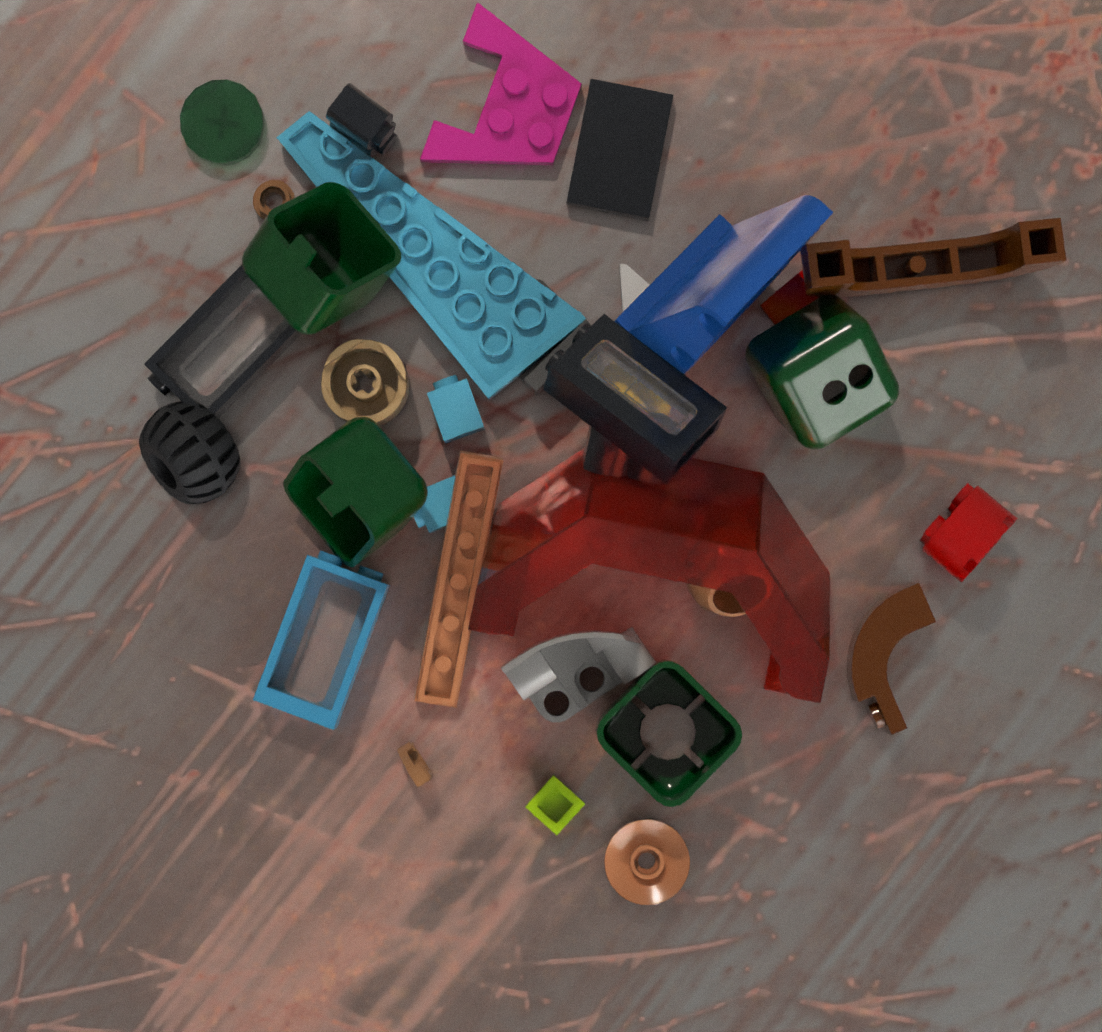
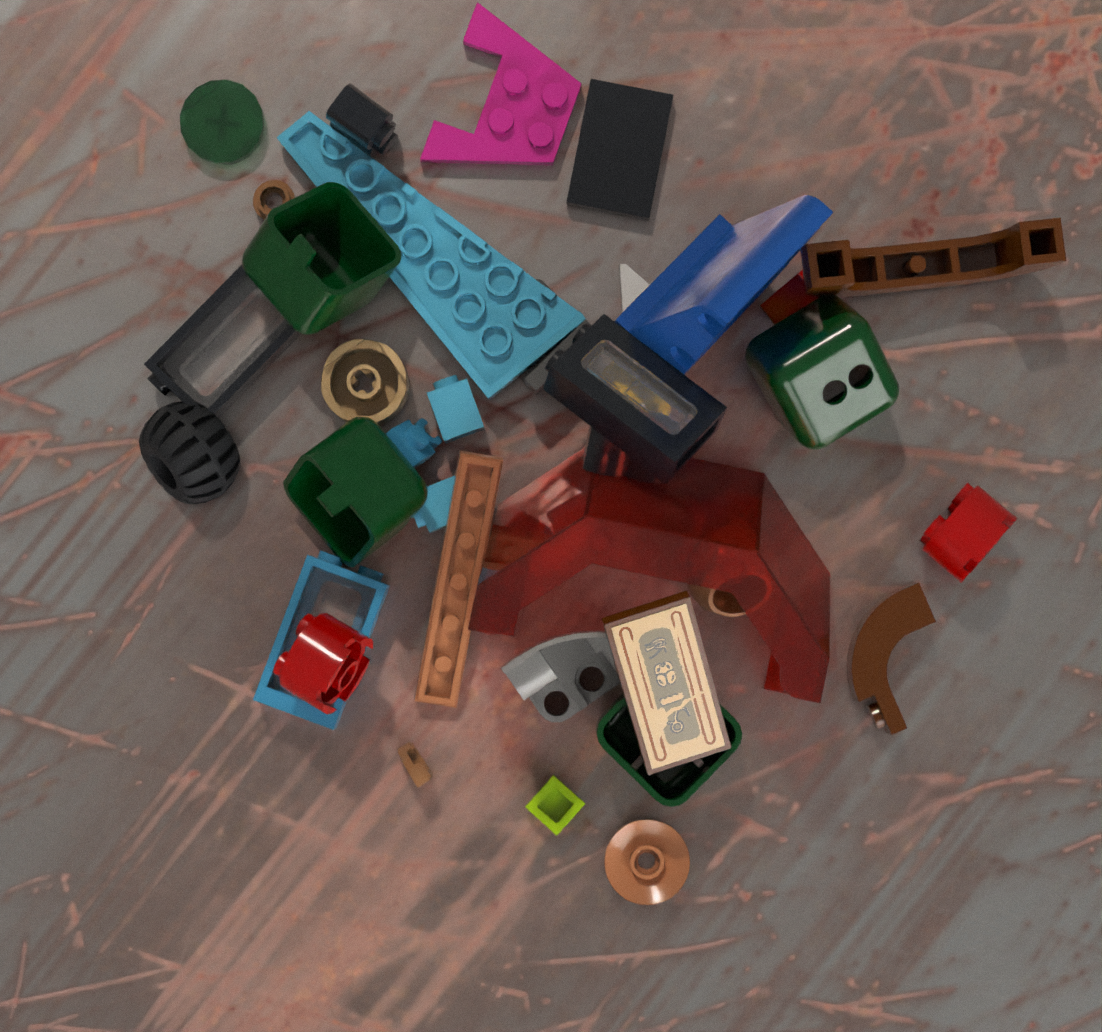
(323, 661): none -> red brick
(414, 441): none -> dark azure plate
(666, 682): none -> tile

